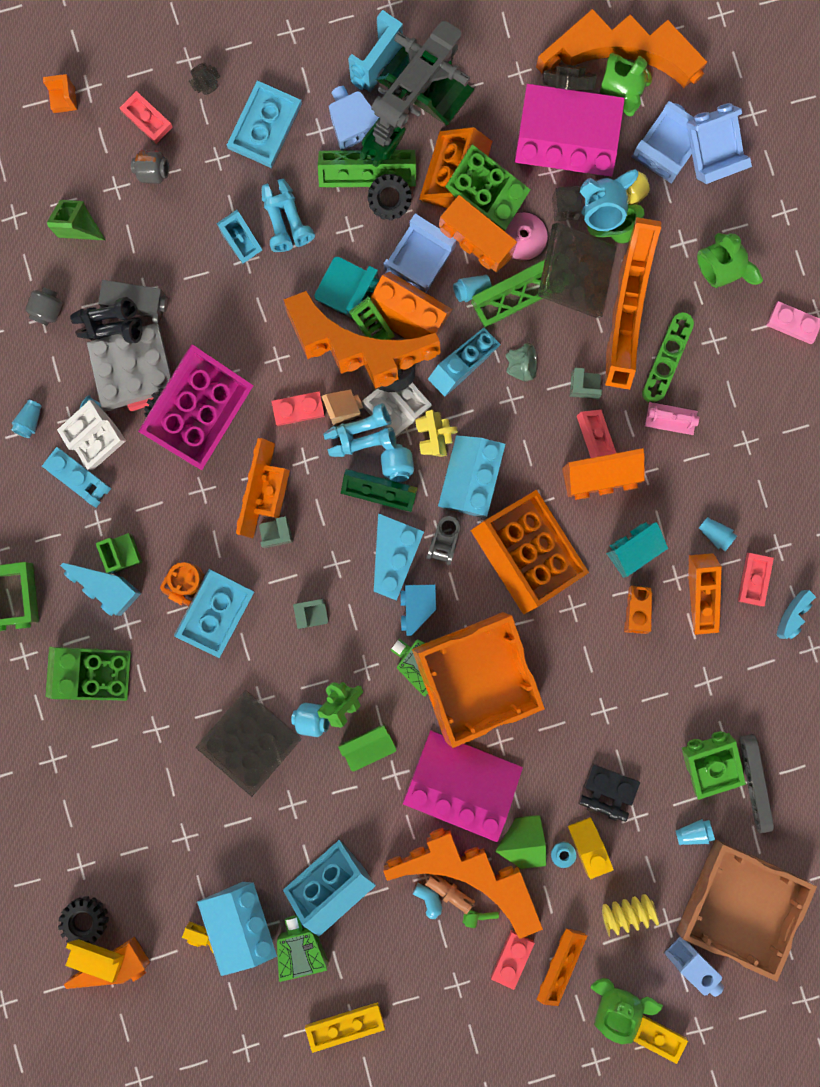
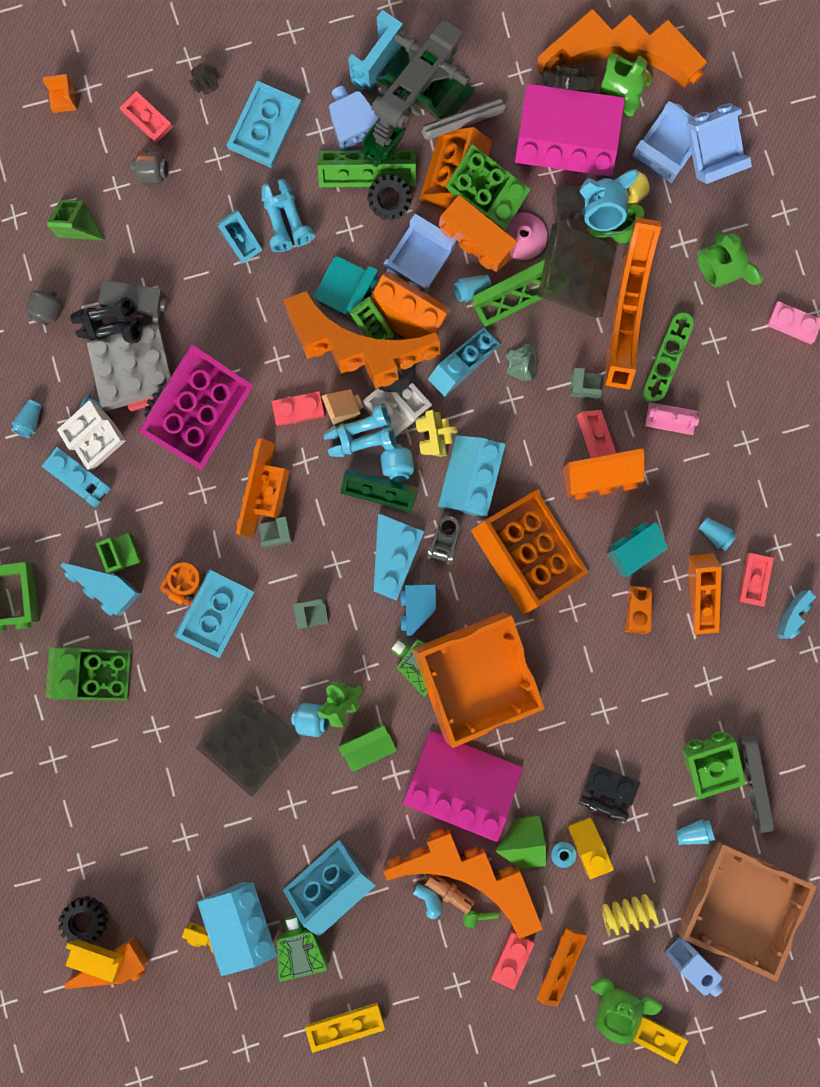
(463, 119): none -> light grey axle

